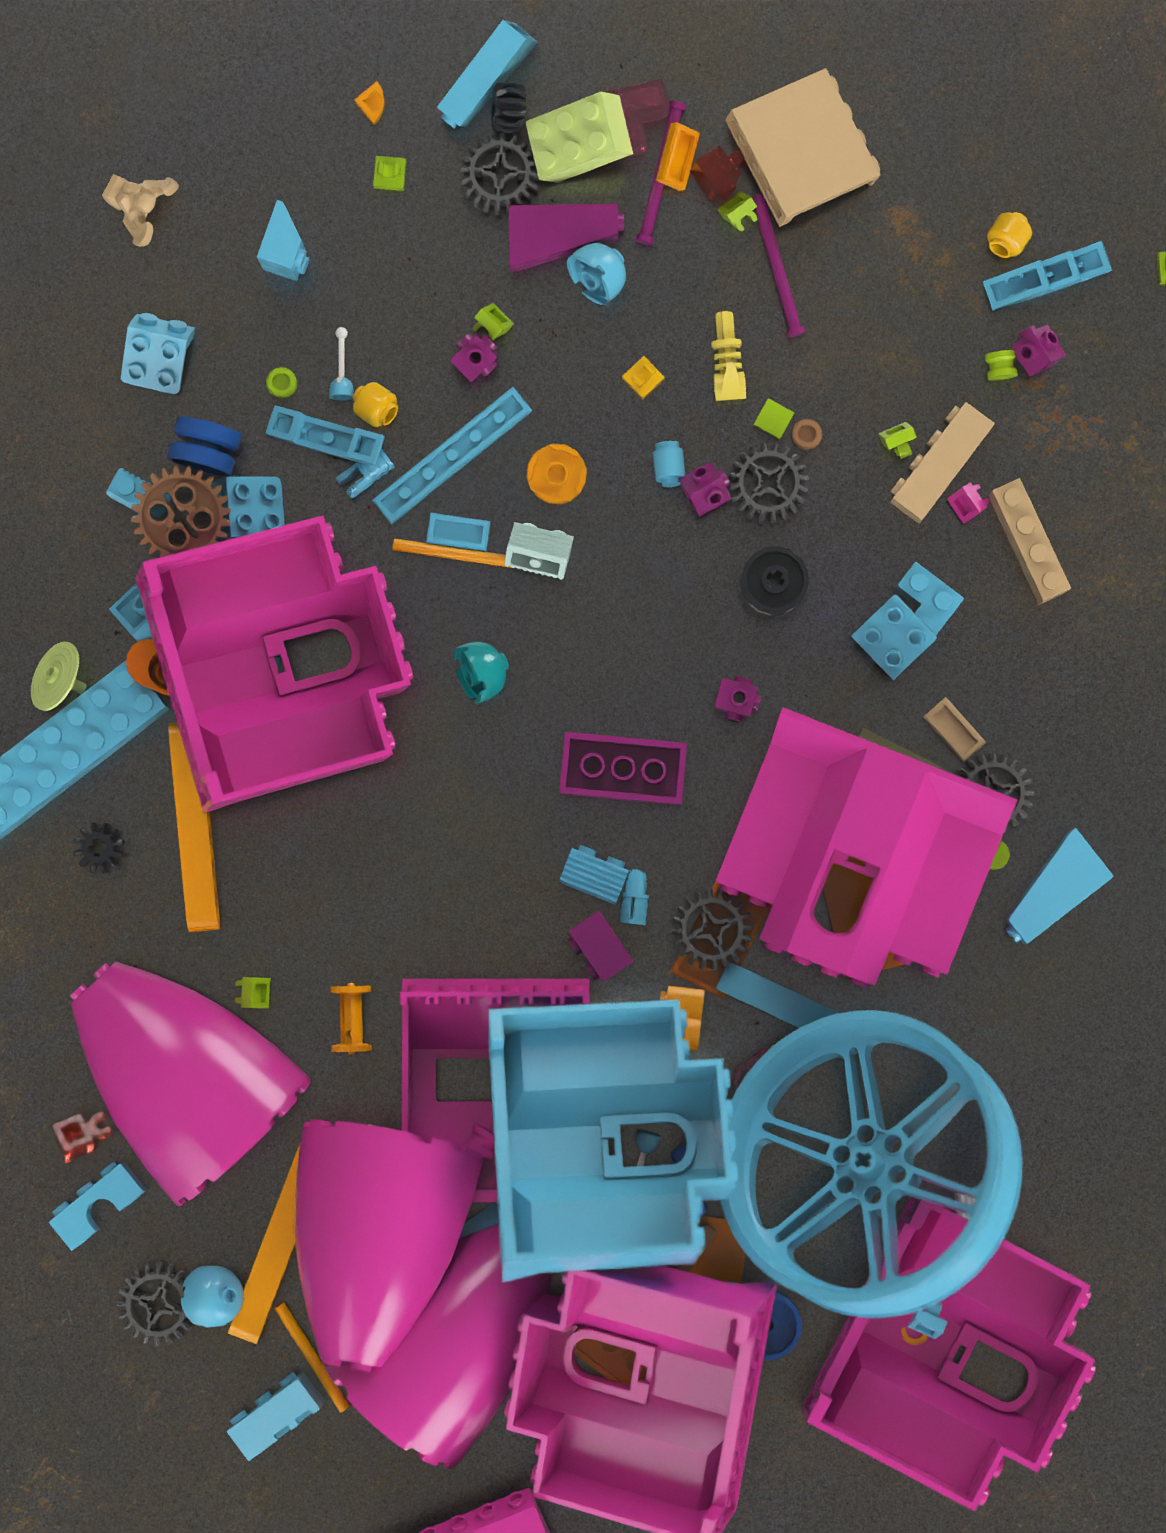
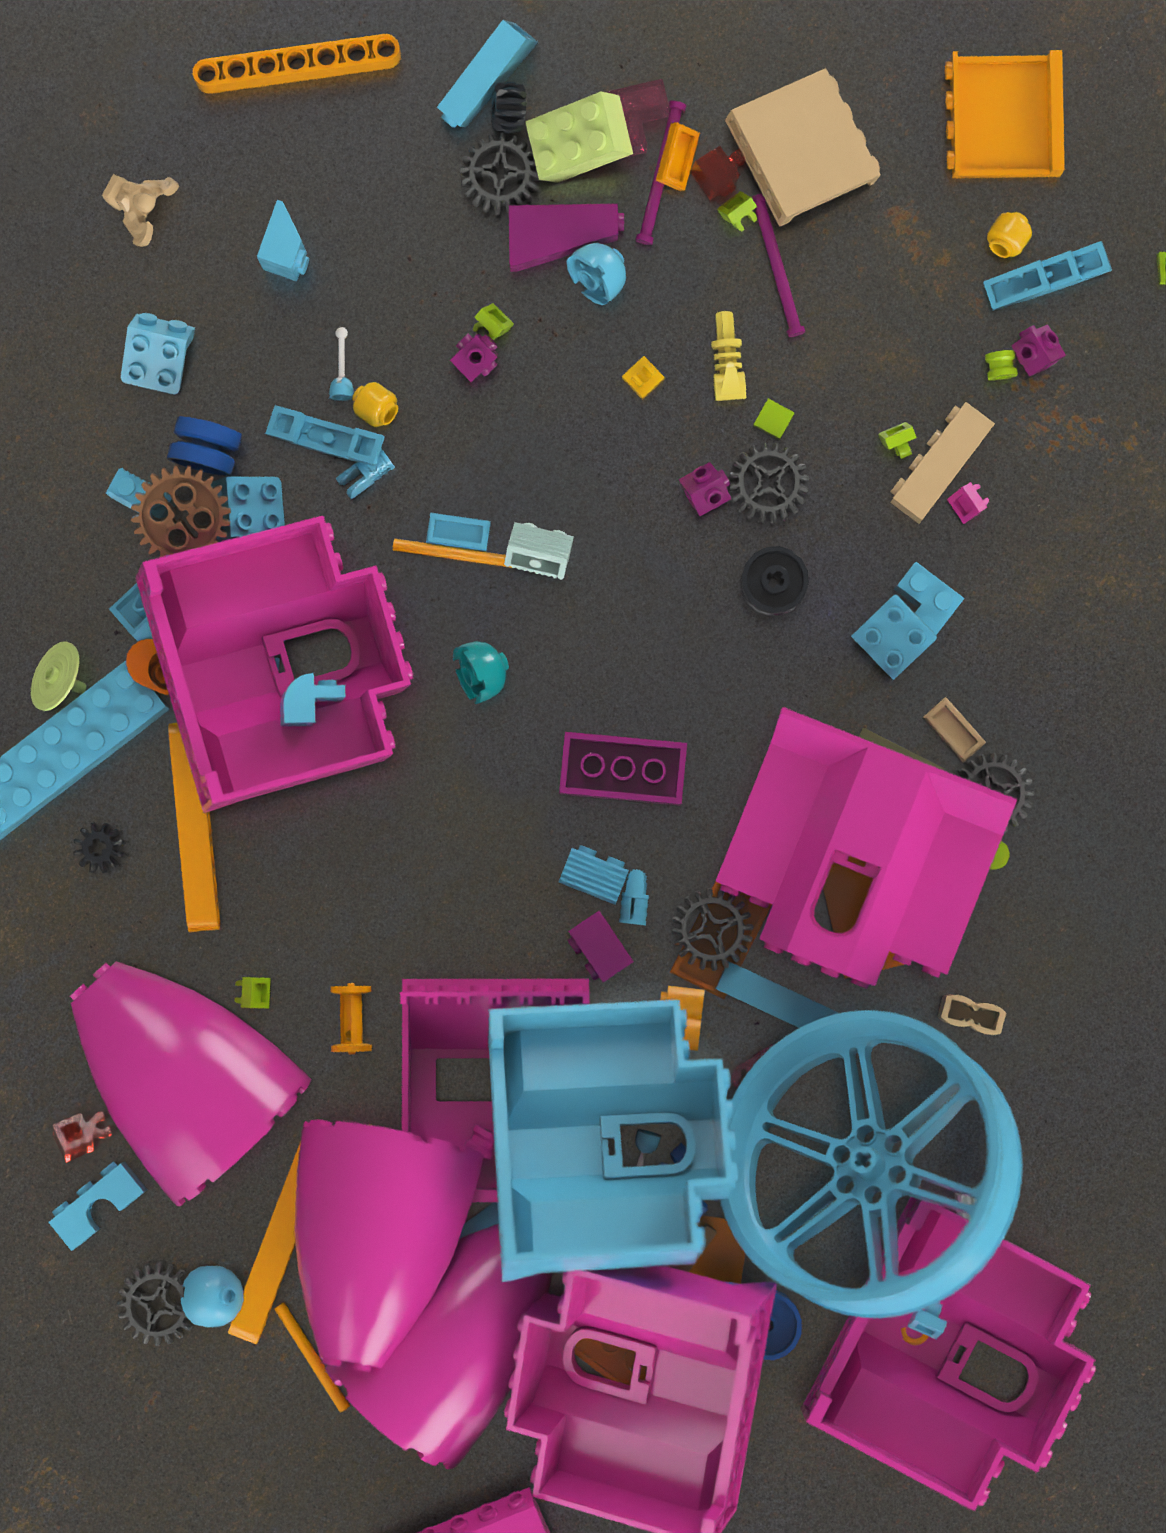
(275, 1414): medium azure wedge -> none
(281, 382): lime tile -> none
(283, 56): none -> light orange beam
(299, 699): none -> medium azure brick
(371, 102): light orange tile -> none
(389, 173): lime tile -> none
(452, 455): medium azure tile -> none
(556, 474): light orange tile -> none
(668, 463): medium azure brick -> none
(726, 703): magenta brick -> none
(806, 434): medium nougat tile -> none
(978, 1016): none -> tan brick
(1005, 116): none -> light orange panel
(1029, 541): tan brick -> none
(1059, 886): medium azure slope -> none

